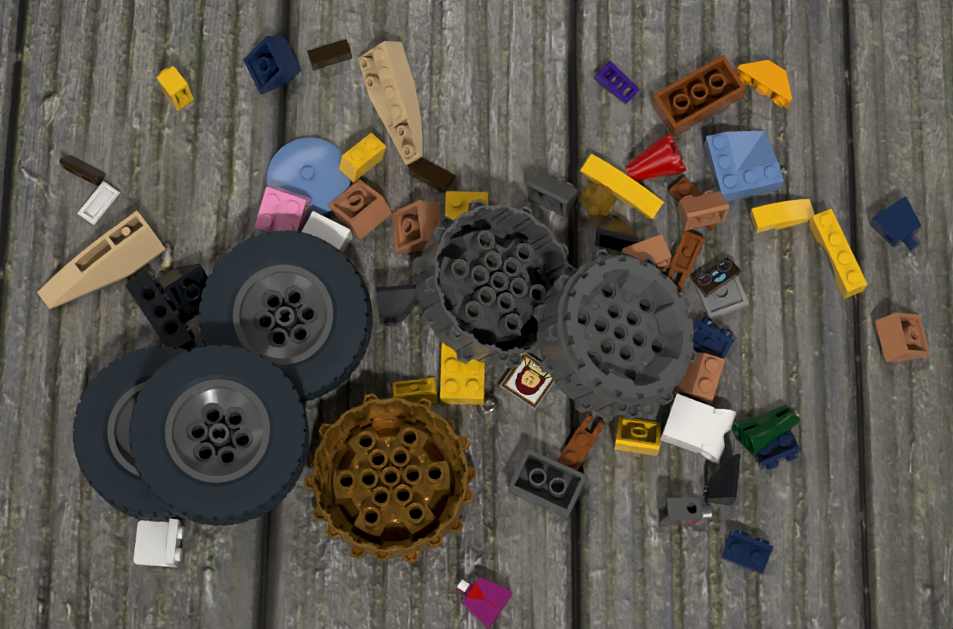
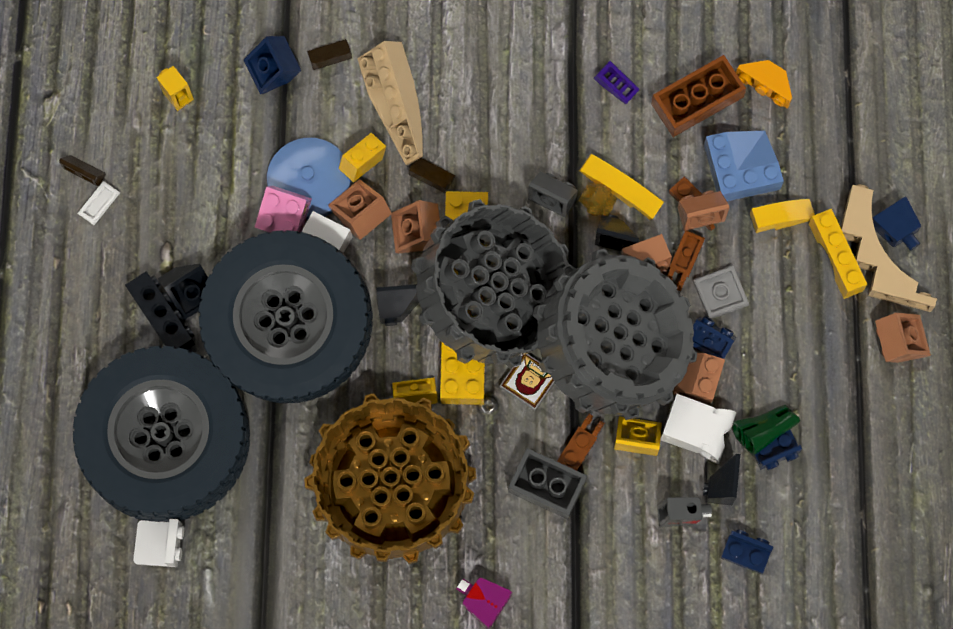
(105, 261): tan wedge -> none
(180, 402): black wheel -> none
(656, 161): red cone -> none
(717, 277): slope -> none
(888, 280): none -> tan arch

